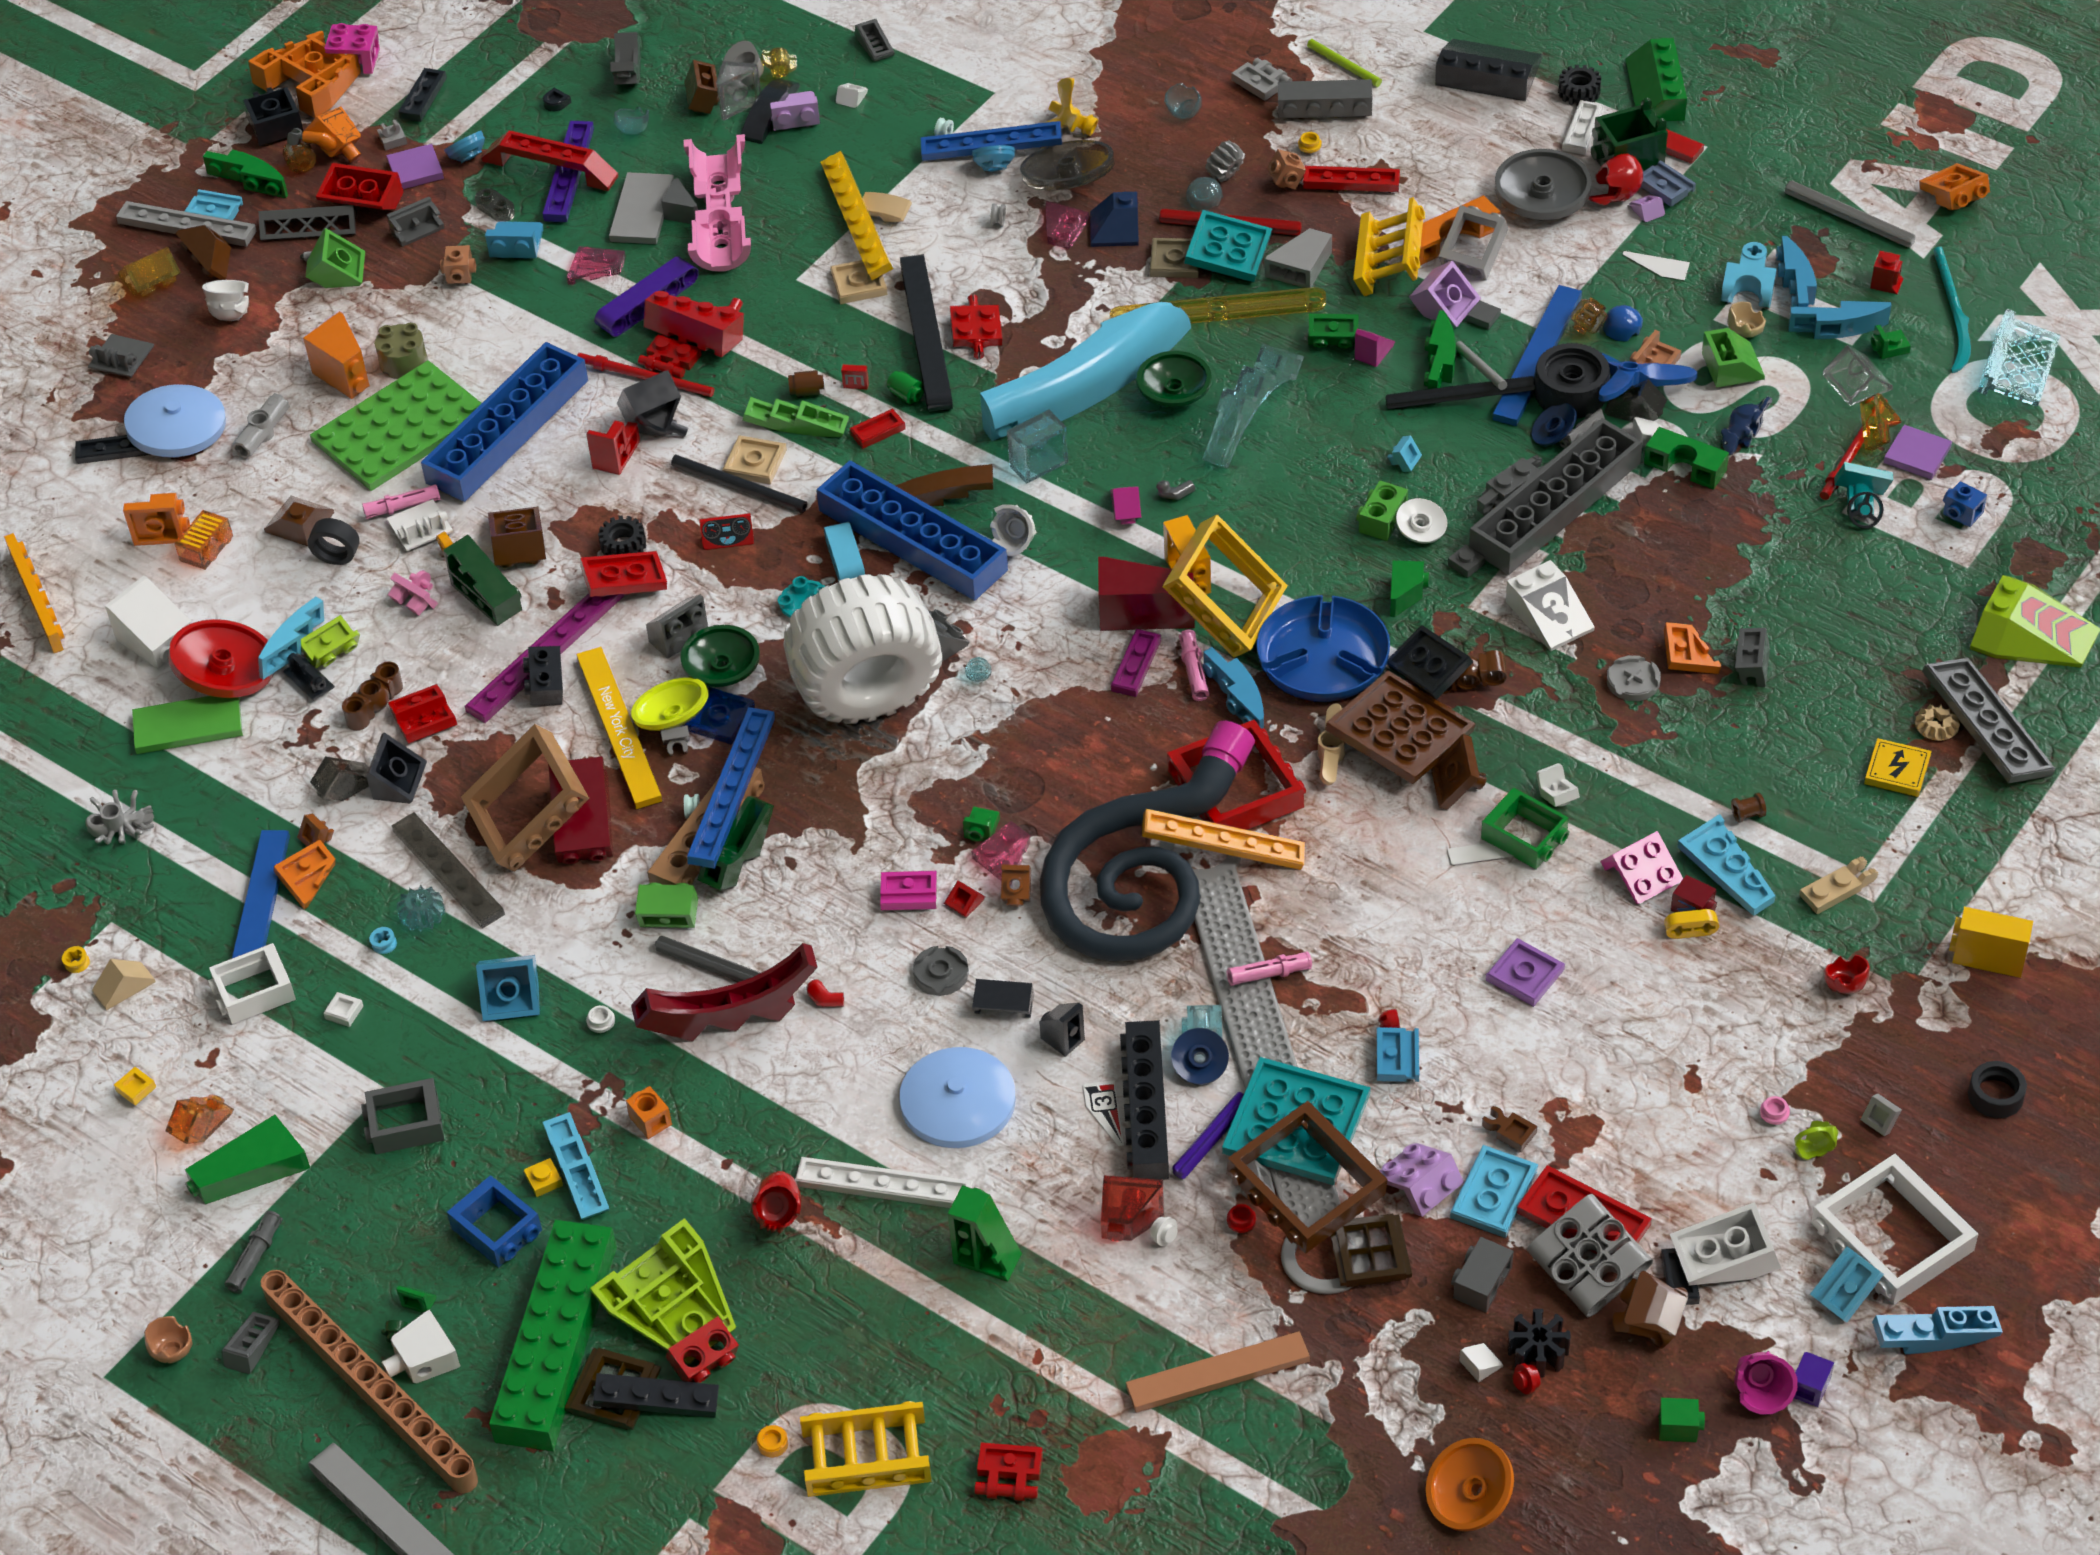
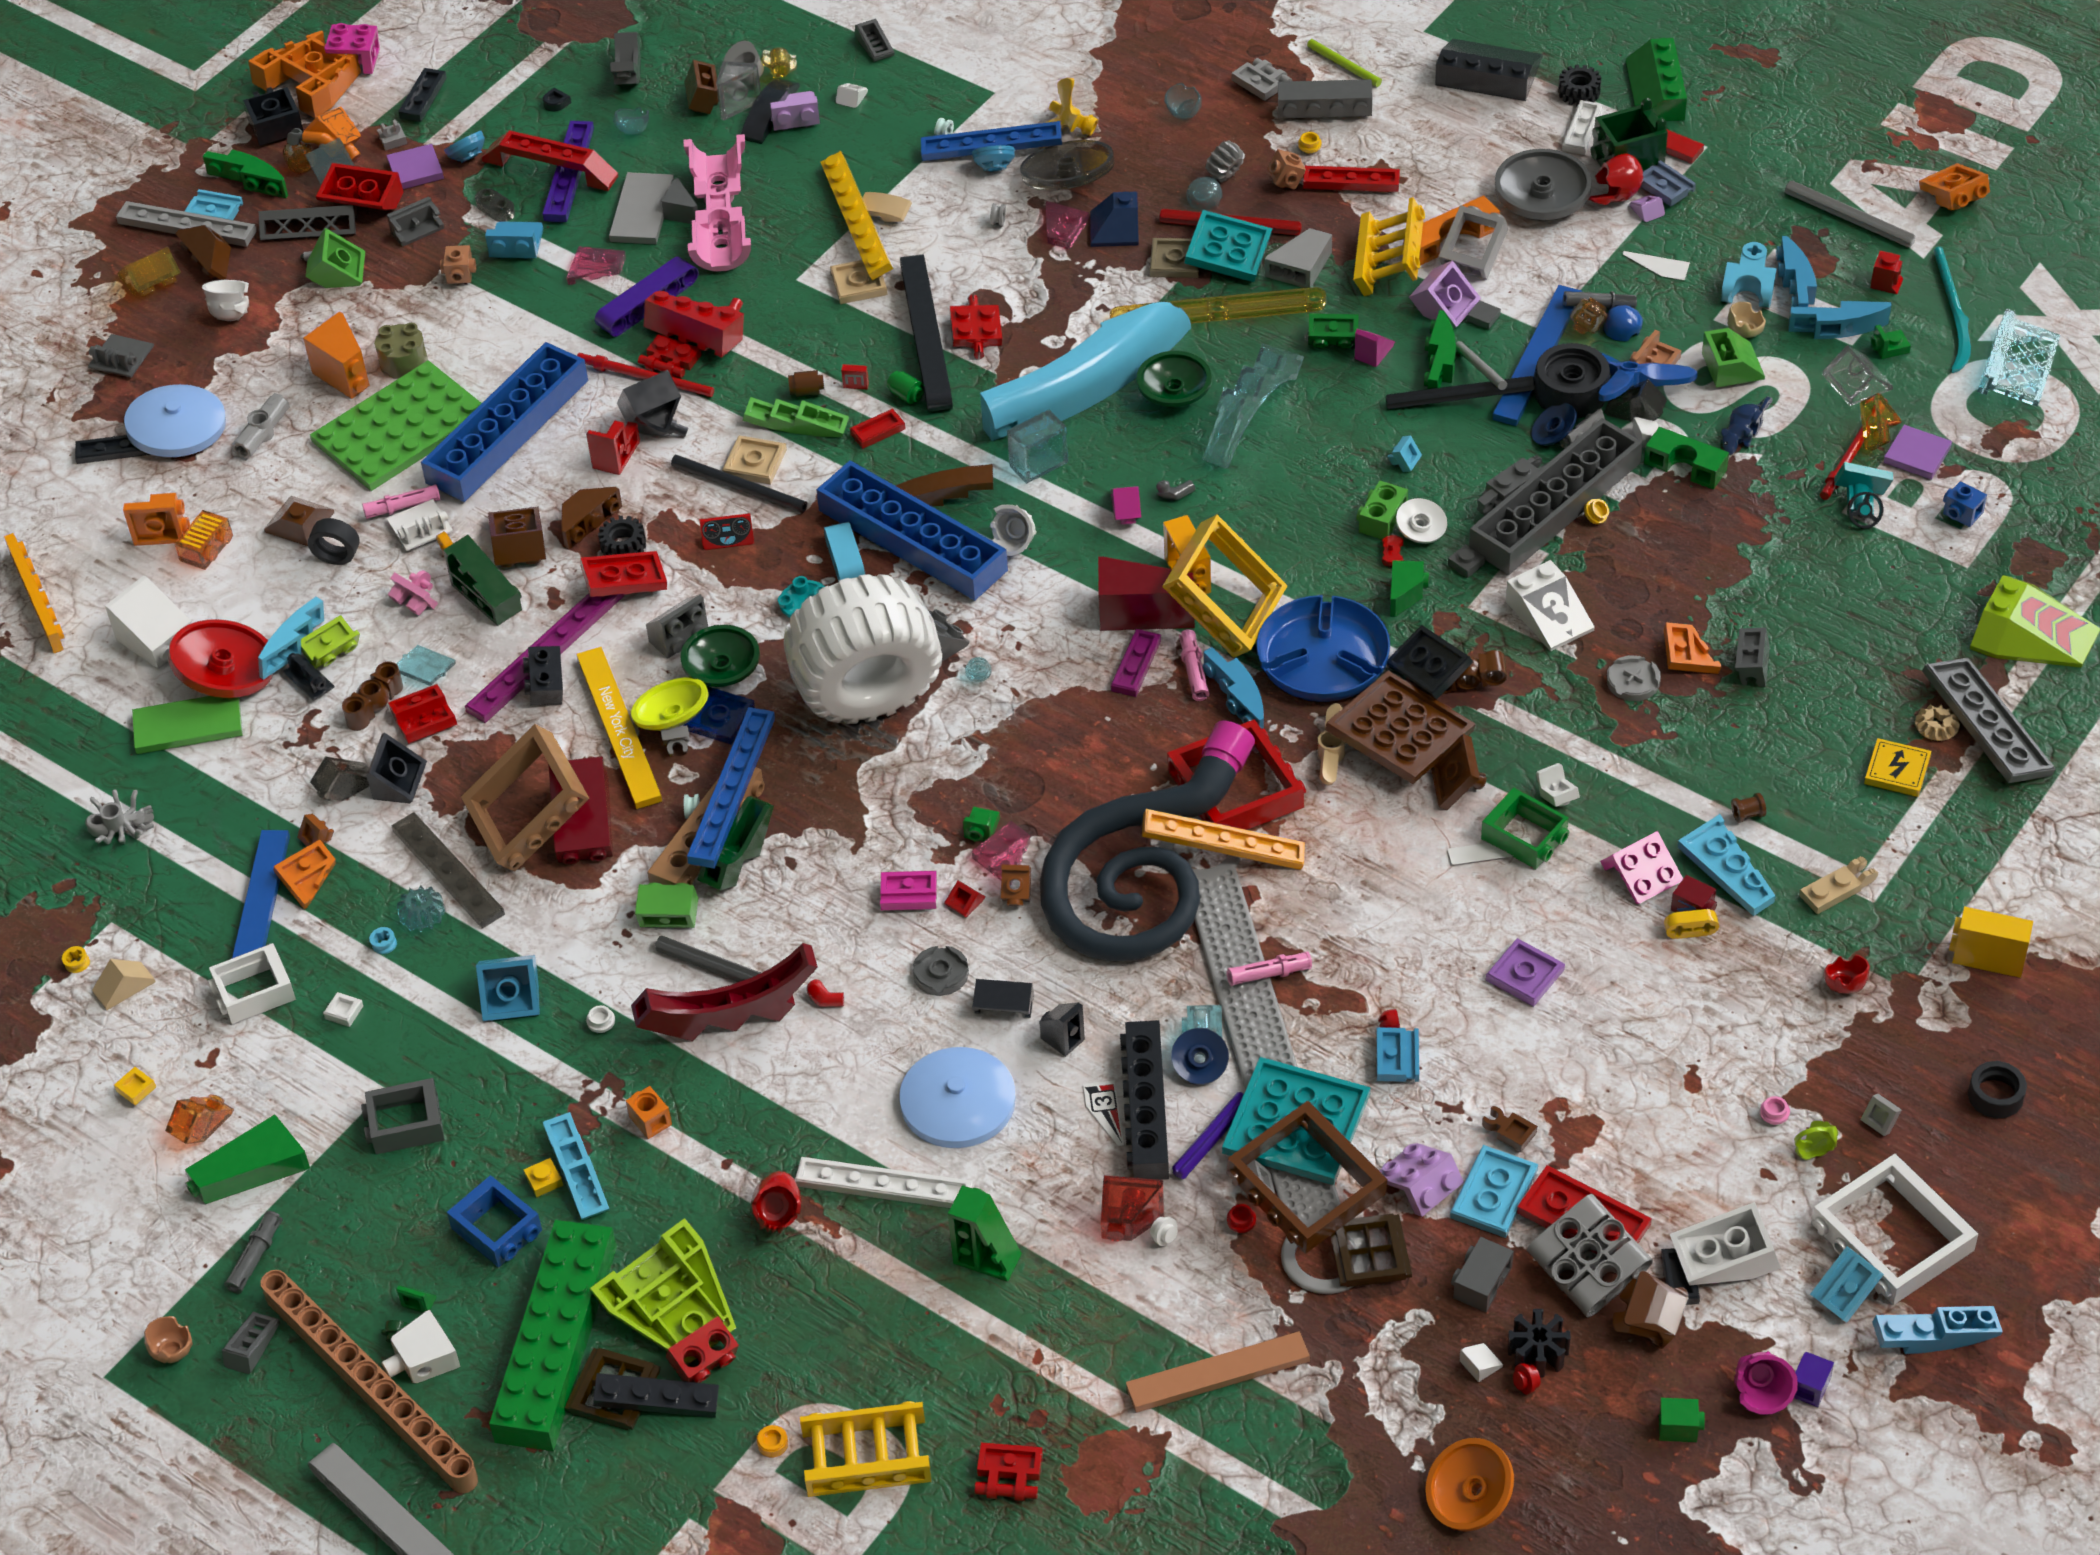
(325, 155): none -> clear light blue piece
(425, 665): none -> clear light blue piece
(587, 511): none -> reddish brown slope
(1391, 549): none -> red piece
(1596, 511): none -> yellow plate
(1608, 300): none -> dark grey axle

